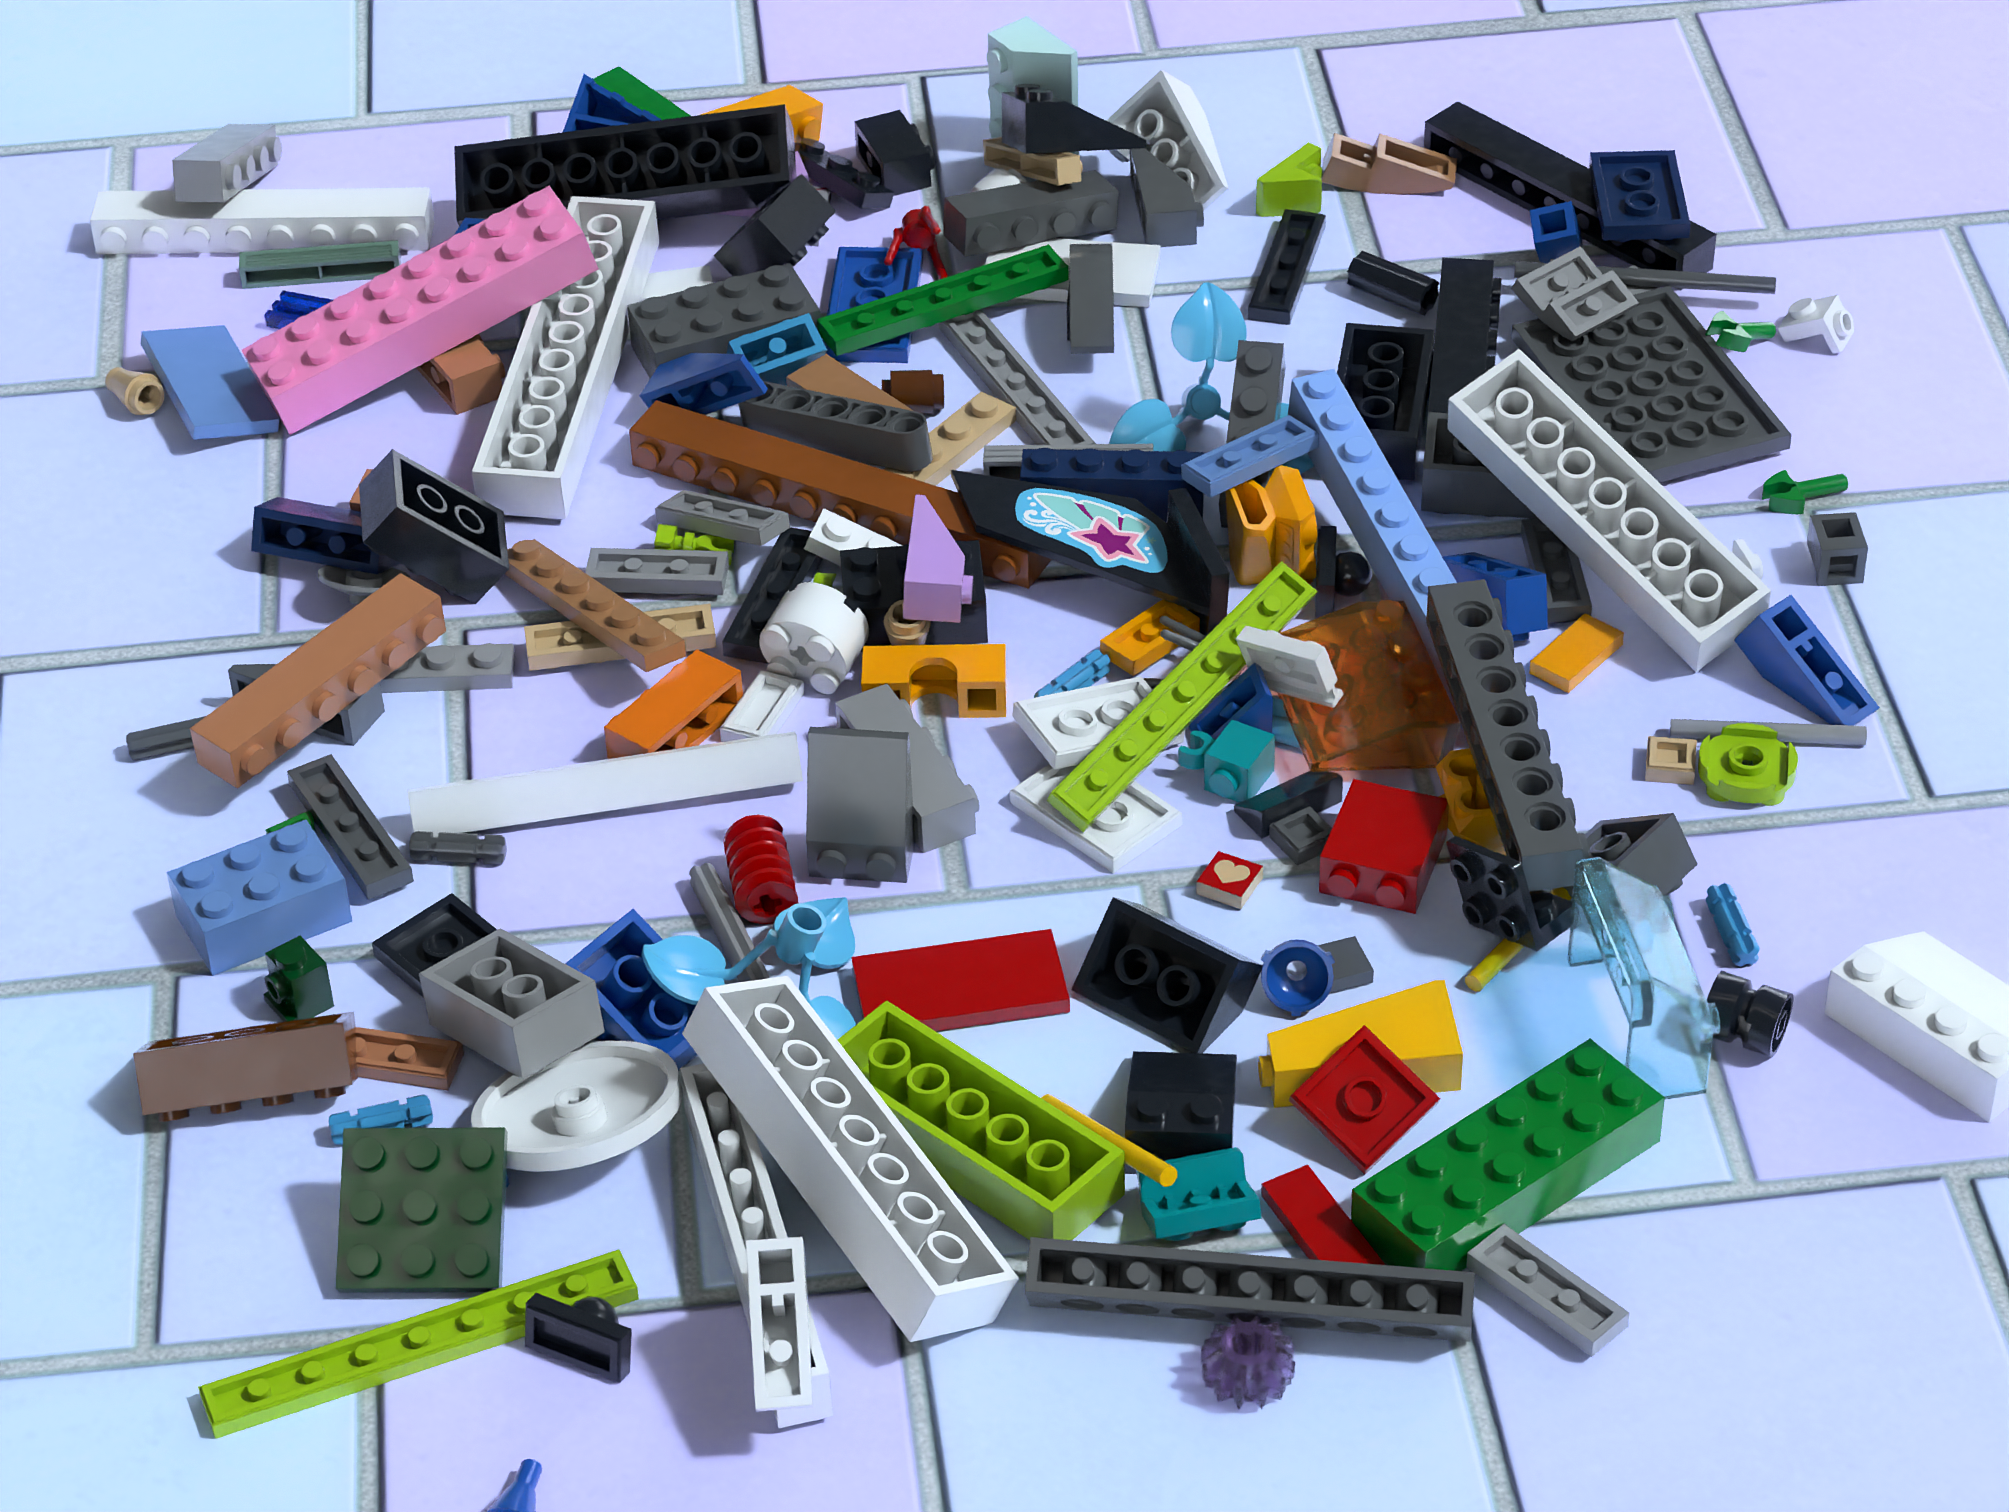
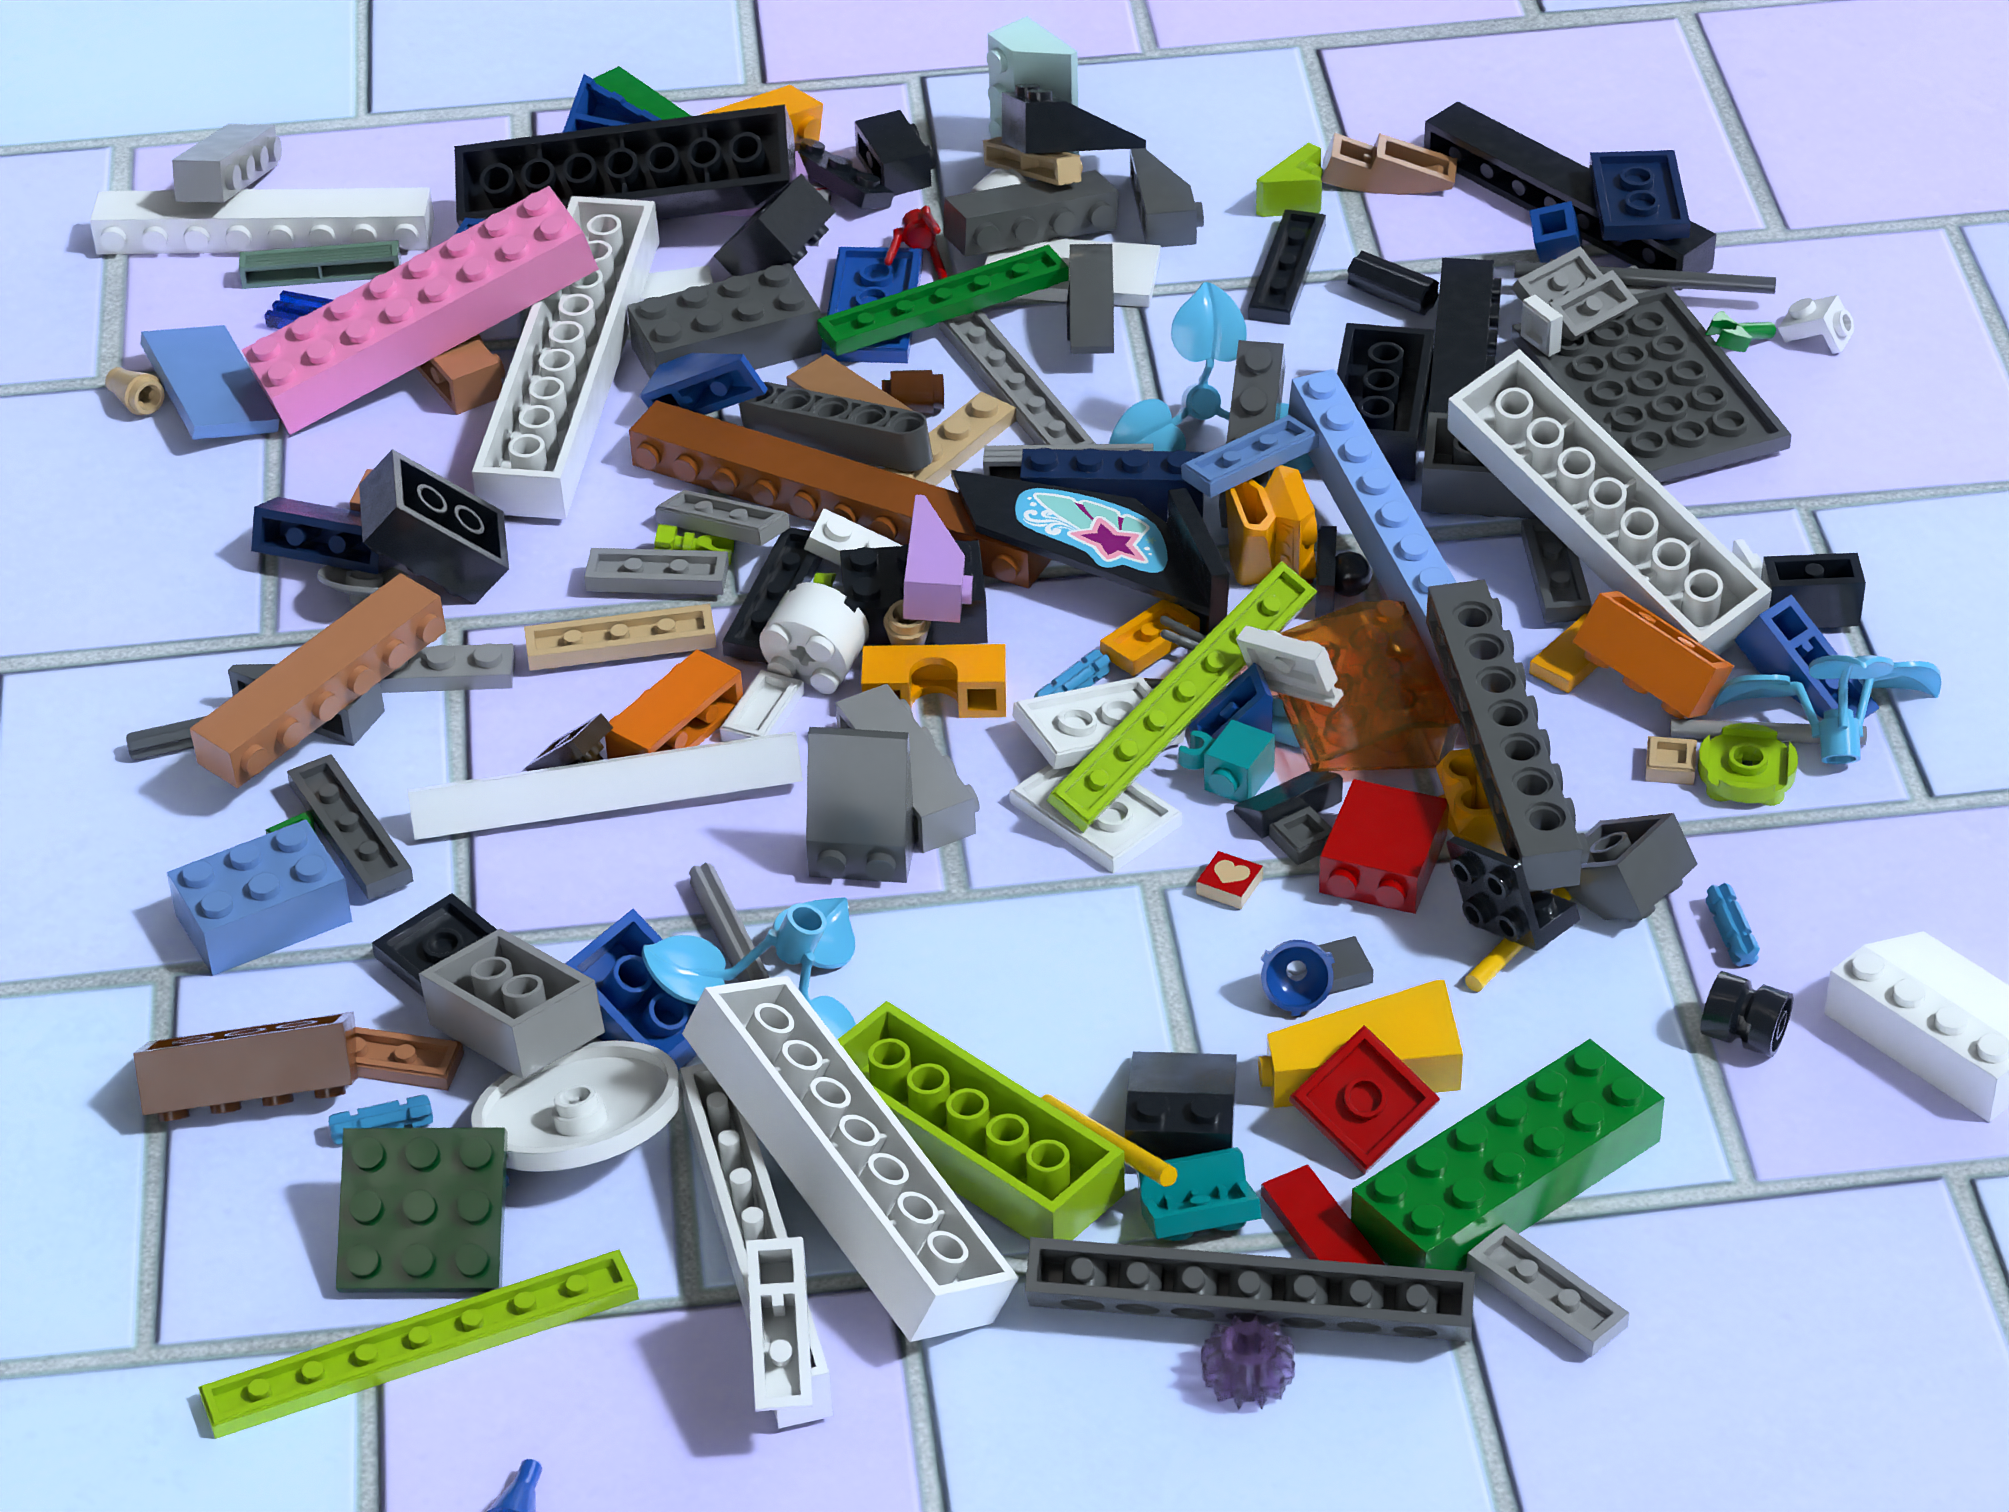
(297, 981): dark green brick -> none
(457, 847): dark grey axle -> none
(574, 747): none -> dark brown slope
(580, 1334): black tile -> none
(593, 606): medium nougat plate -> none
(759, 868): red piece -> none
(780, 348): dark azure brick -> none
(967, 980): red tile -> none
(1165, 976): black slope -> none
(1175, 133): white wedge -> none
(1519, 590): blue slope -> none
(1541, 325): none -> white tile
(1634, 934): clear light blue windscreen -> none
(1652, 655): none -> orange brick
(1789, 495): green bar -> none
(1823, 584): none -> black brick
(1837, 548): dark grey brick -> none
(1839, 729): none -> medium azure plant

